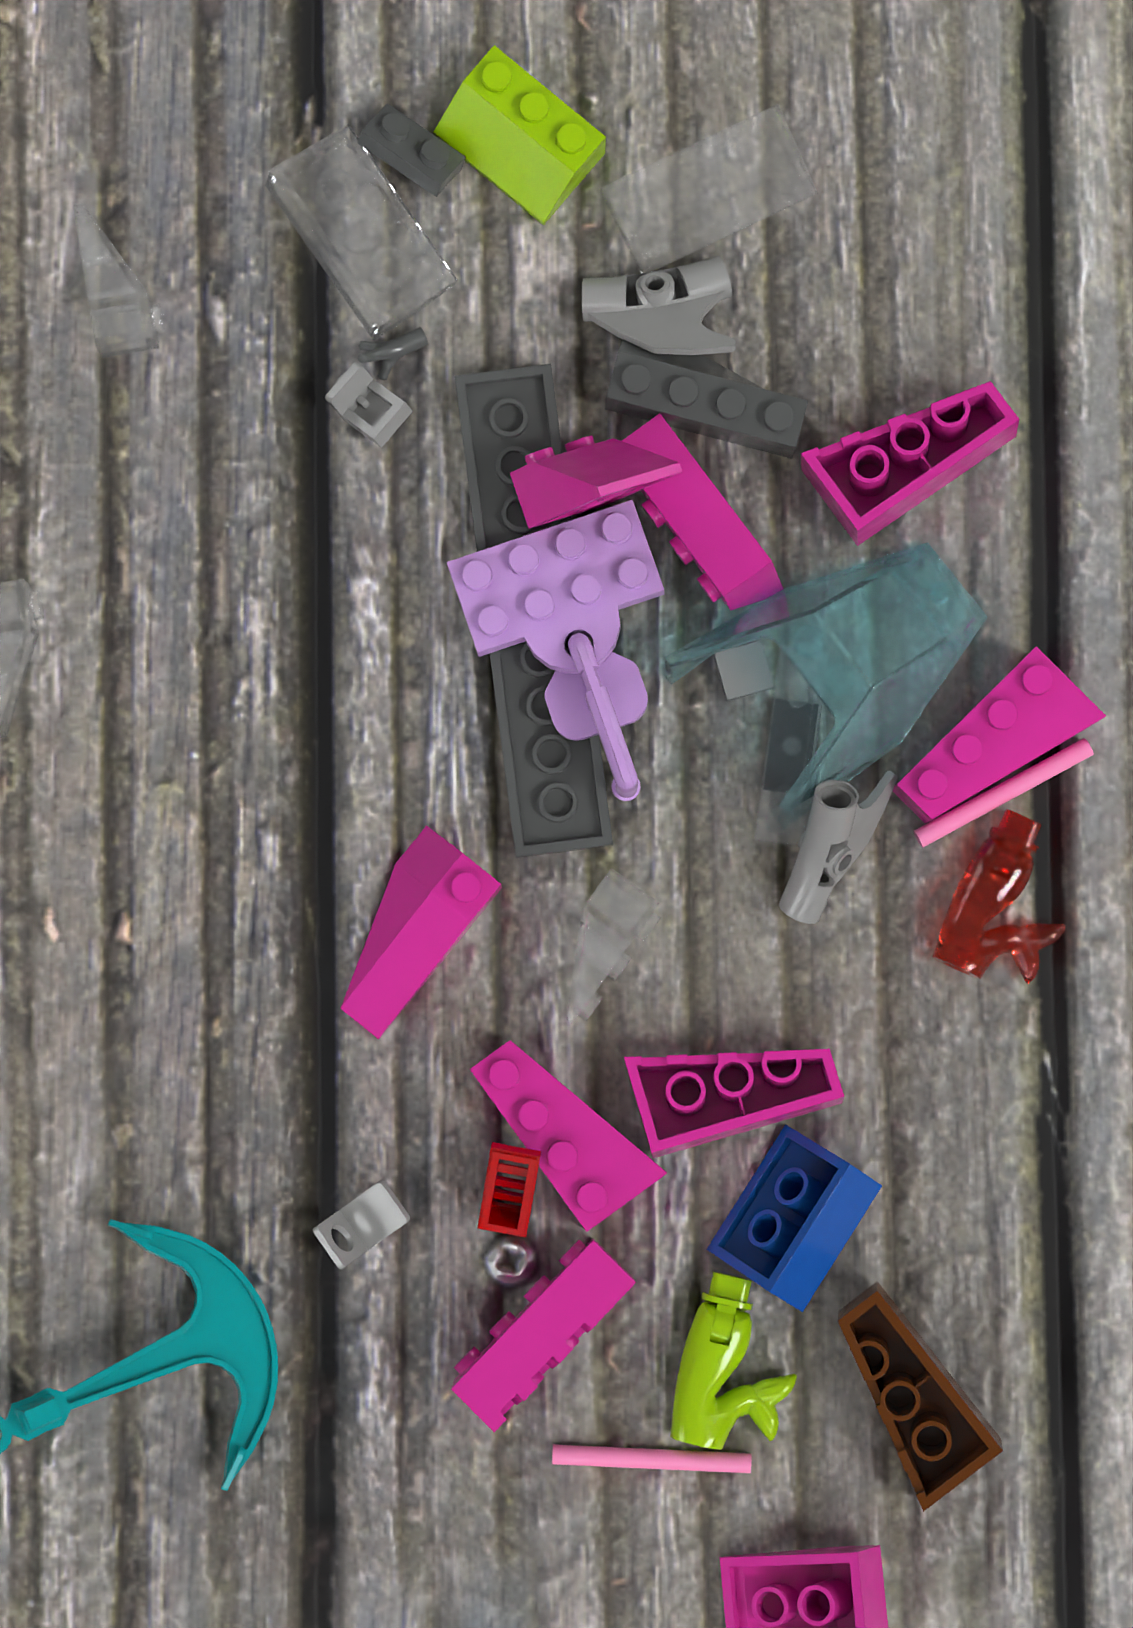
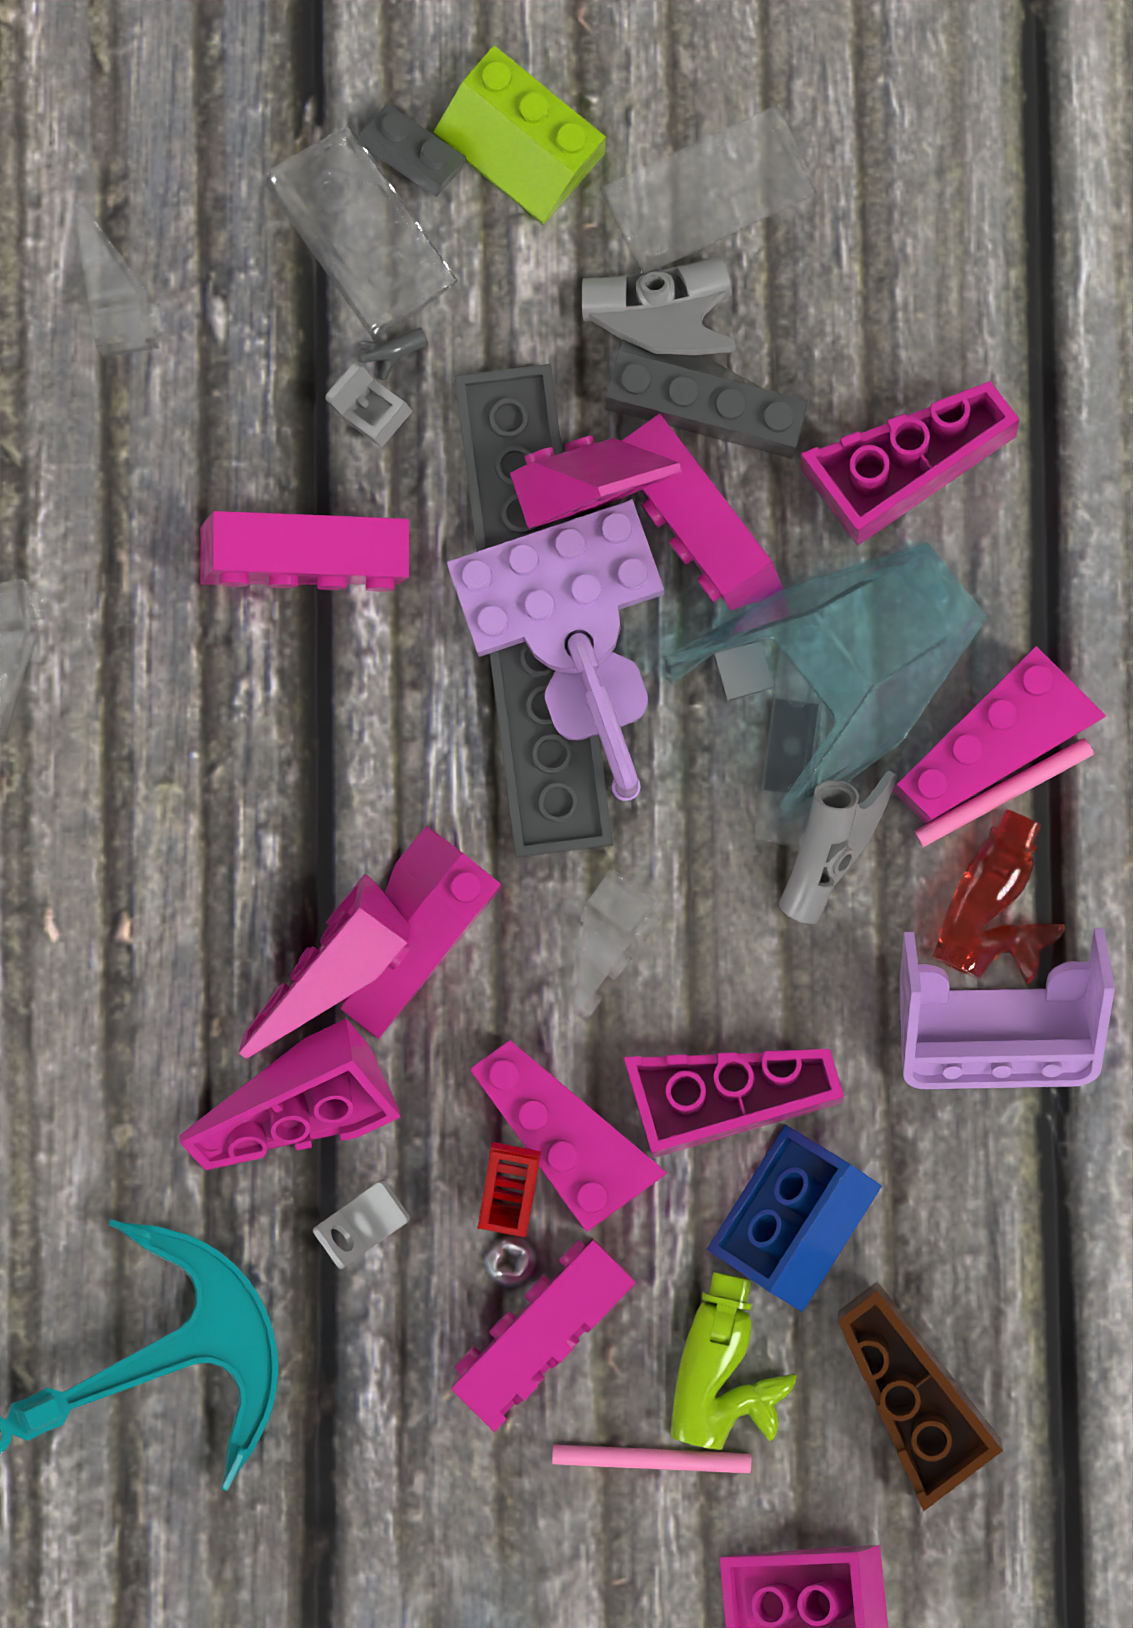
(303, 550): none -> dark pink wedge
(309, 1093): none -> dark pink wedge
(355, 949): none -> wedge
(1005, 1034): none -> lavender windscreen

